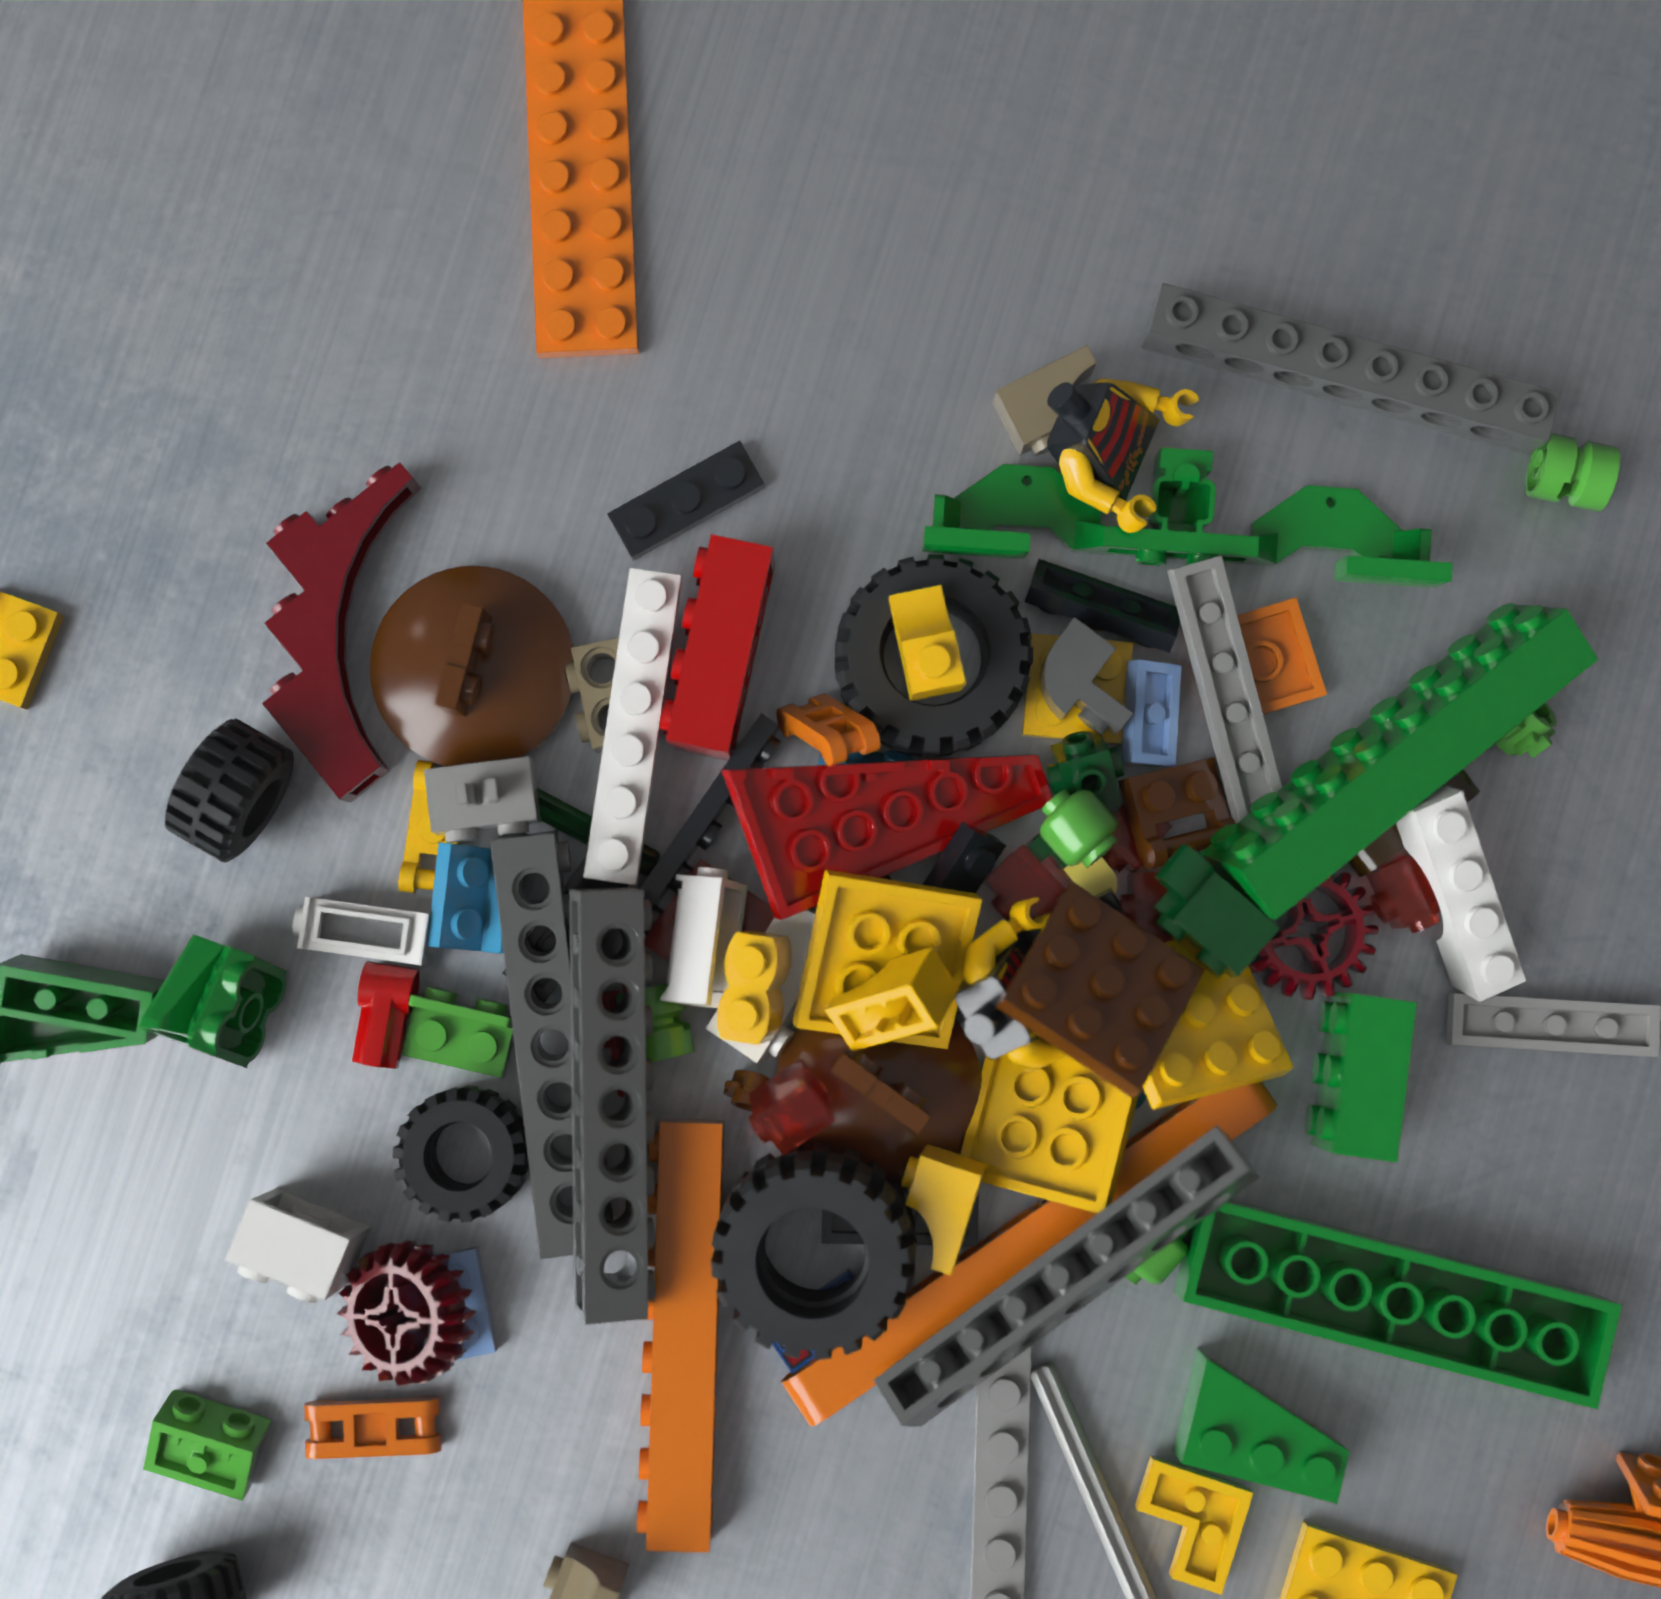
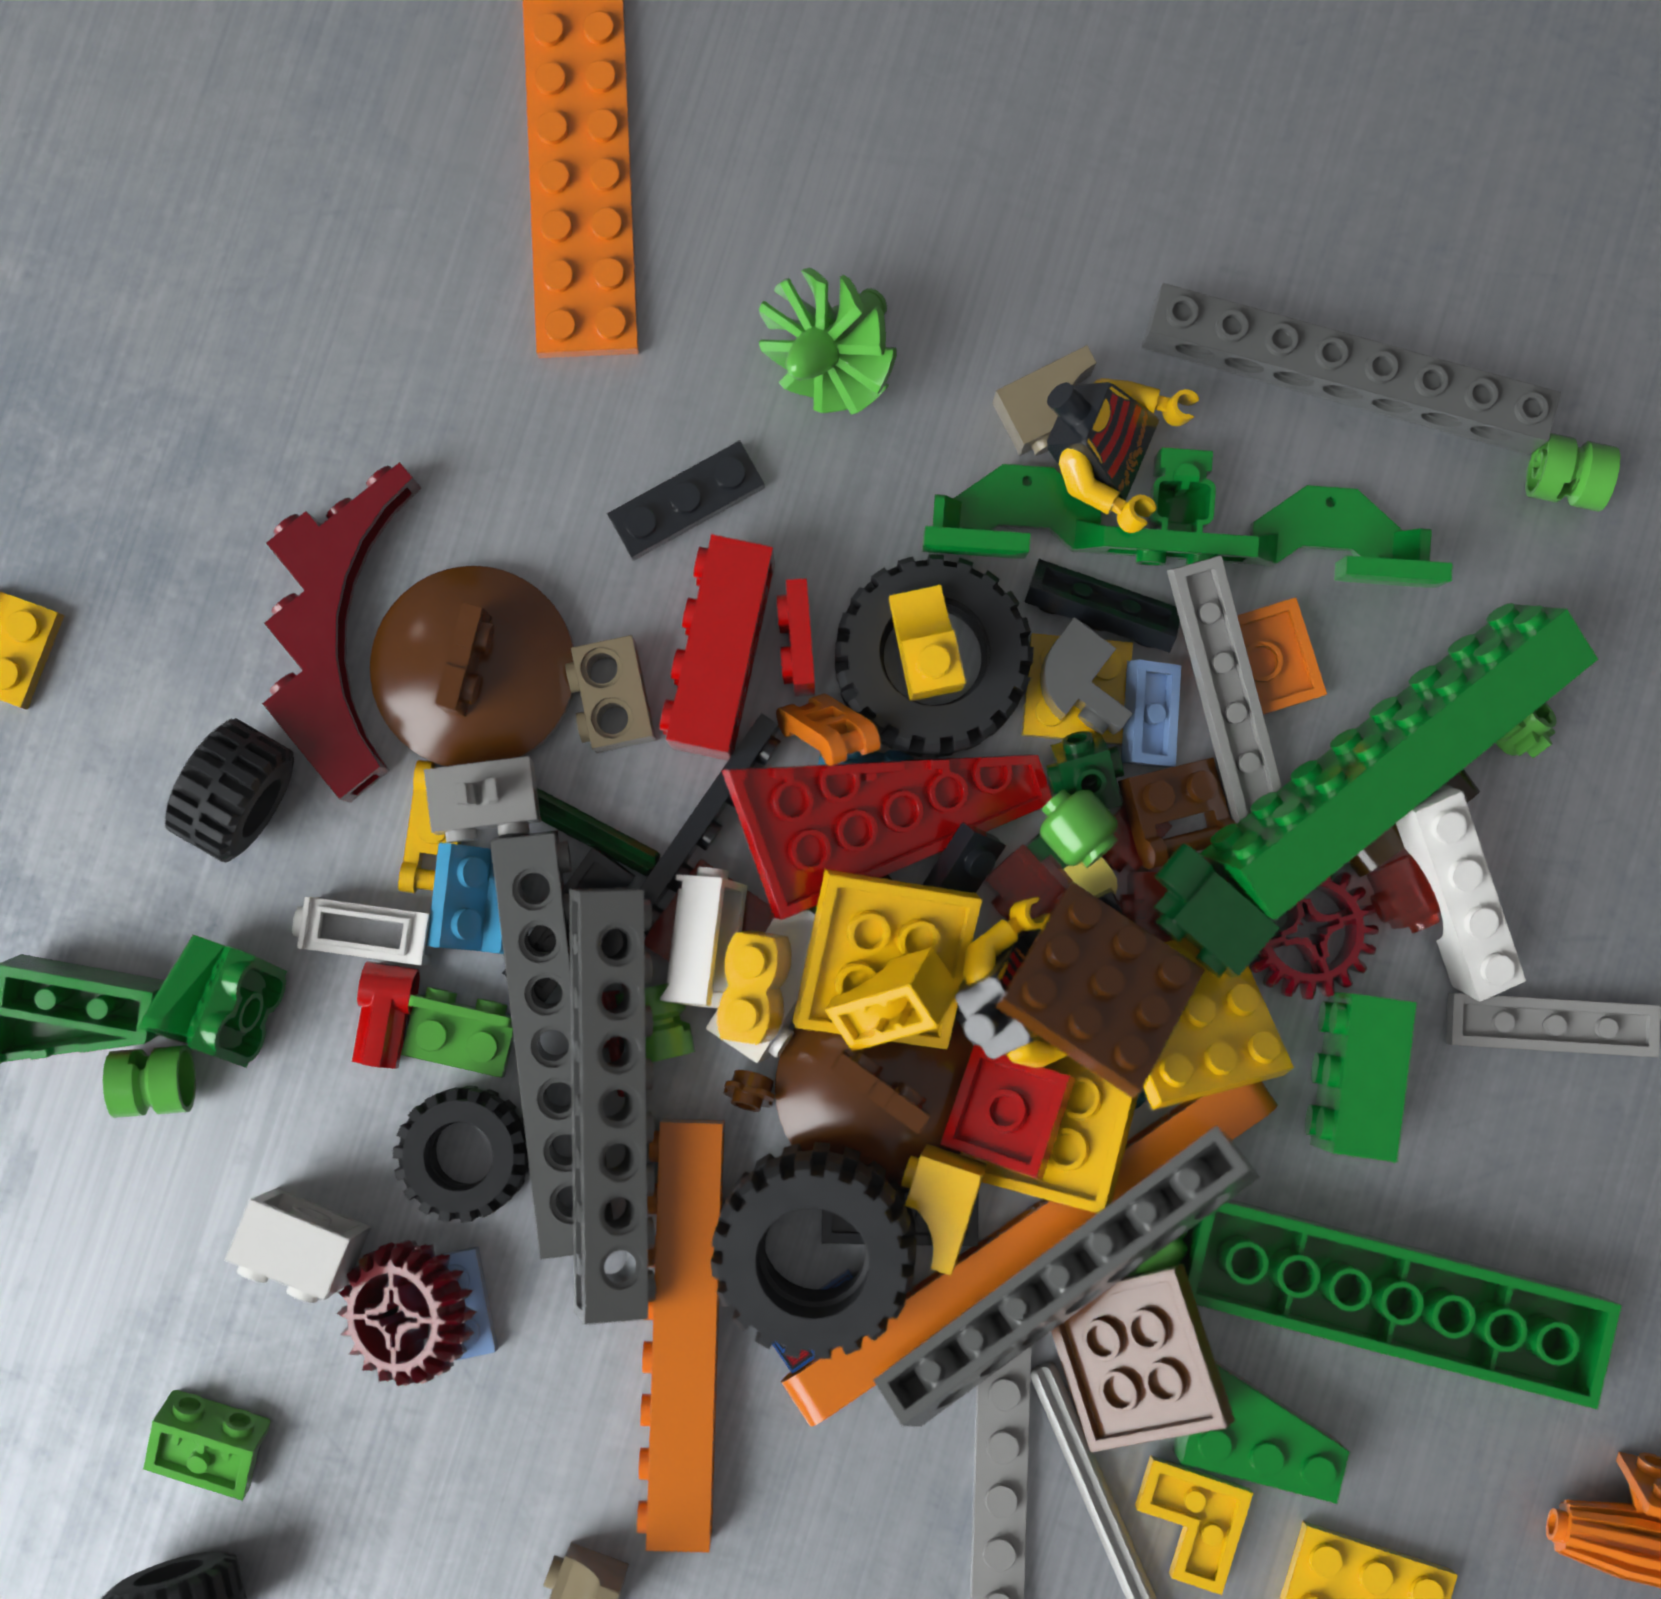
(142, 1081): none -> bright green wheel
(372, 1427): orange plate -> none
(633, 727): white plate -> none
(790, 1108): clear red brick -> none
(795, 619): none -> red plate
(837, 349): none -> bright green piece
(1008, 1113): none -> red plate
(1142, 1363): none -> plate

